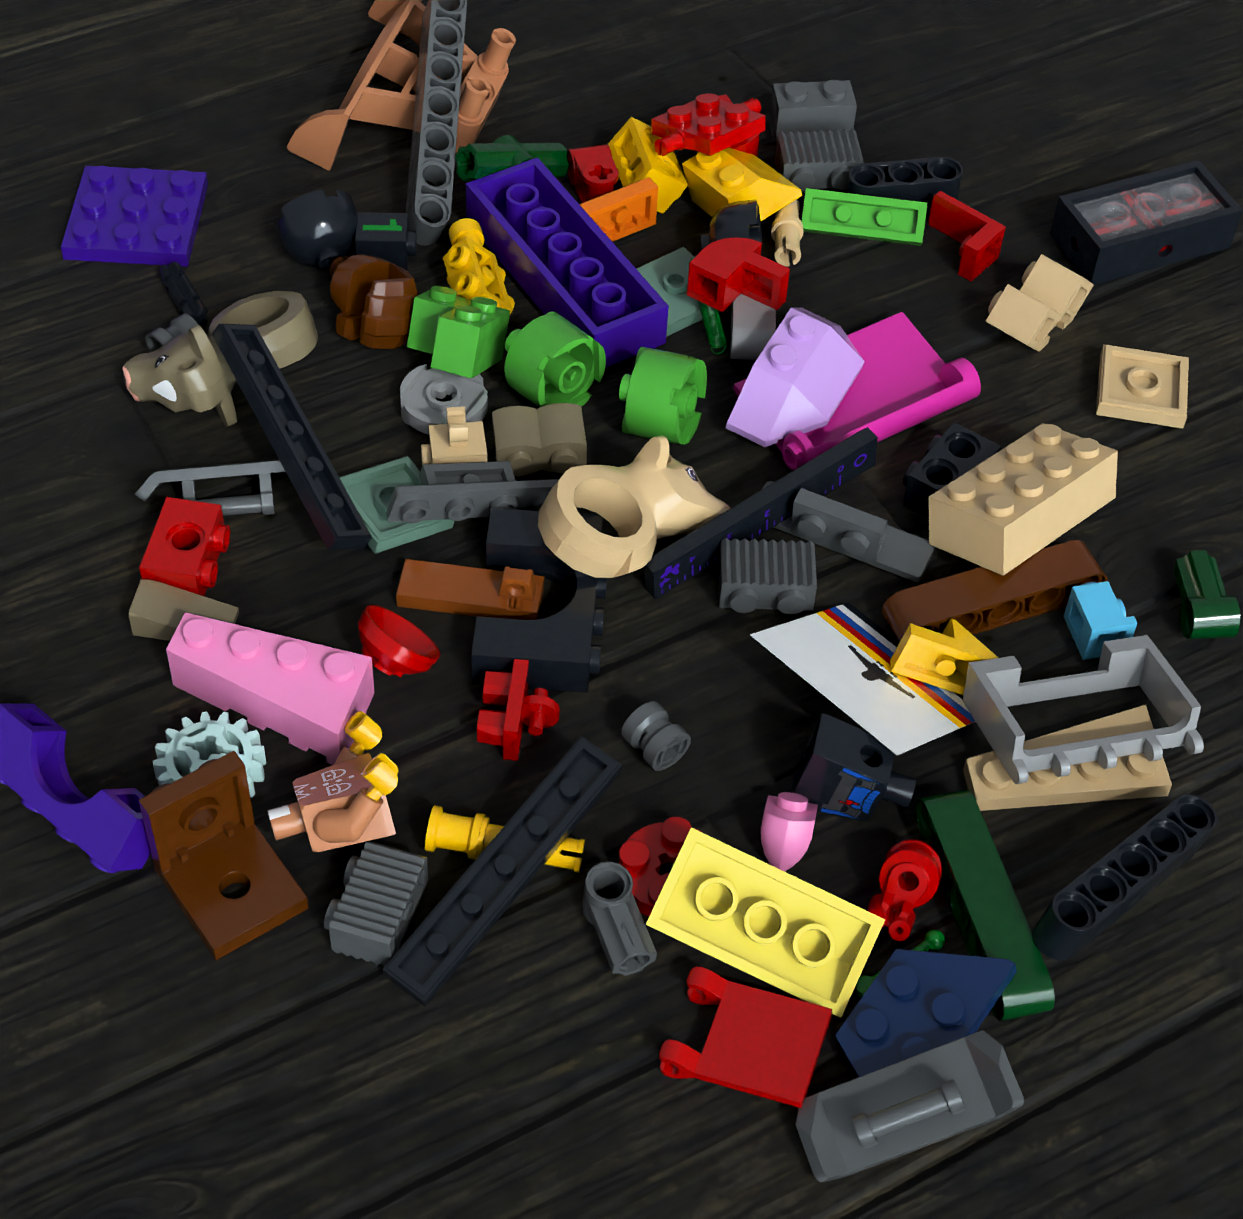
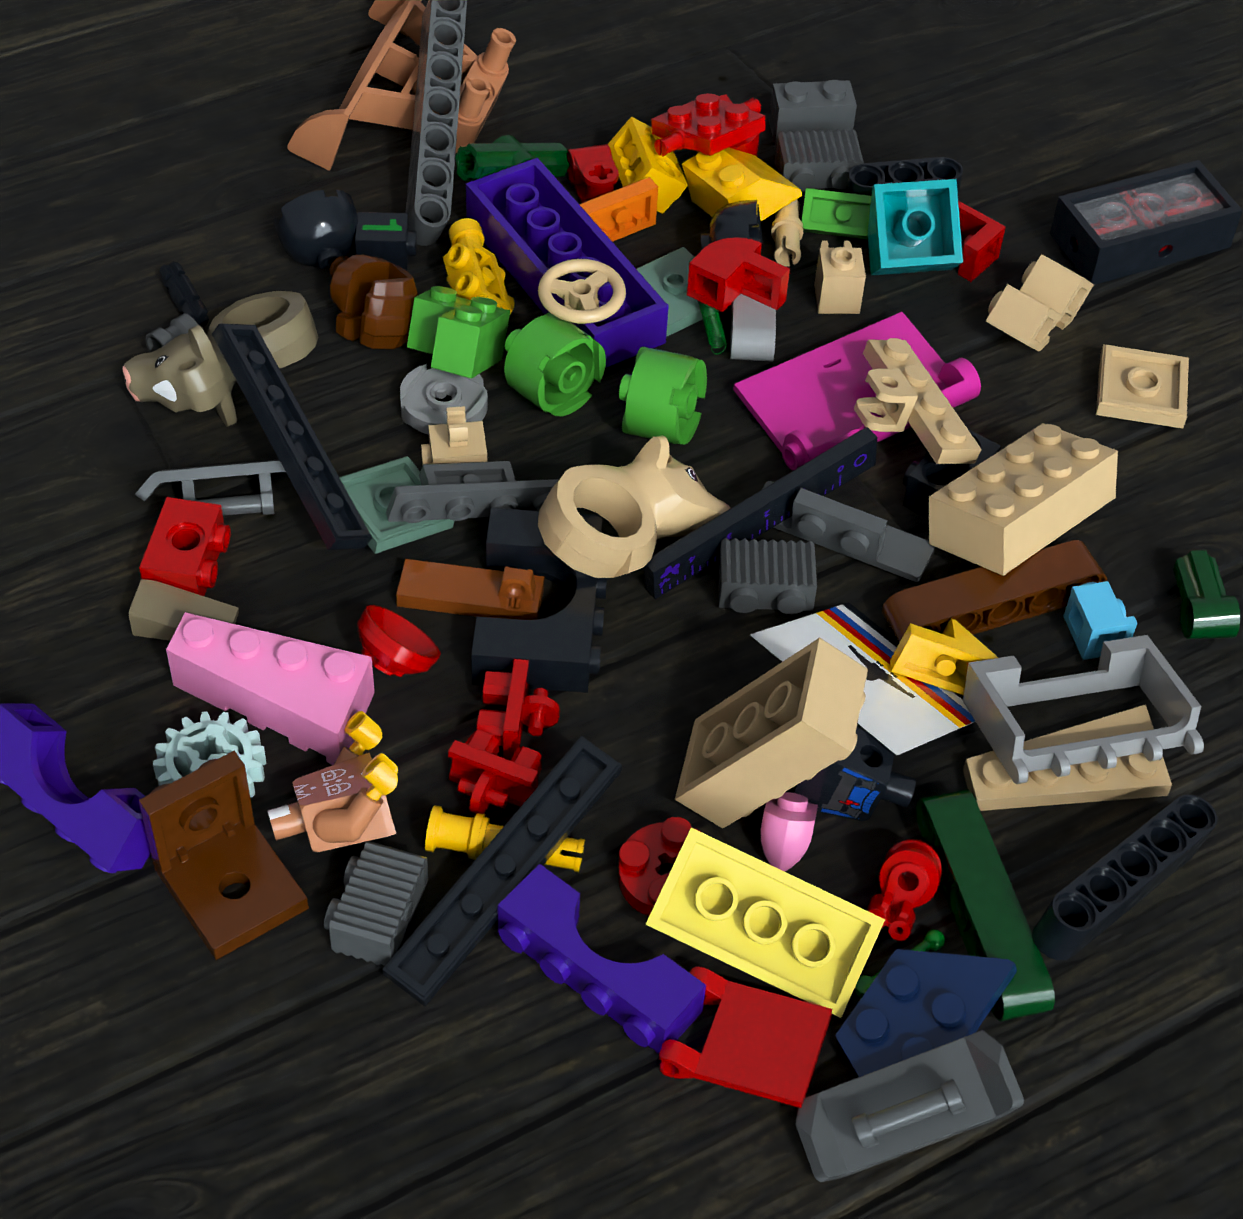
(135, 216): dark purple plate -> none
(491, 777): none -> red hips
(540, 438): dark tan brick -> none
(581, 295): none -> tan piece
(618, 919): dark grey piece -> none
(647, 998): none -> dark purple arch
(658, 738): dark grey wheel -> none
(773, 734): none -> tan brick
(796, 379): lavender wedge -> none
(839, 279): none -> tan brick
(910, 395): none -> tan plate
(914, 227): none -> teal slope

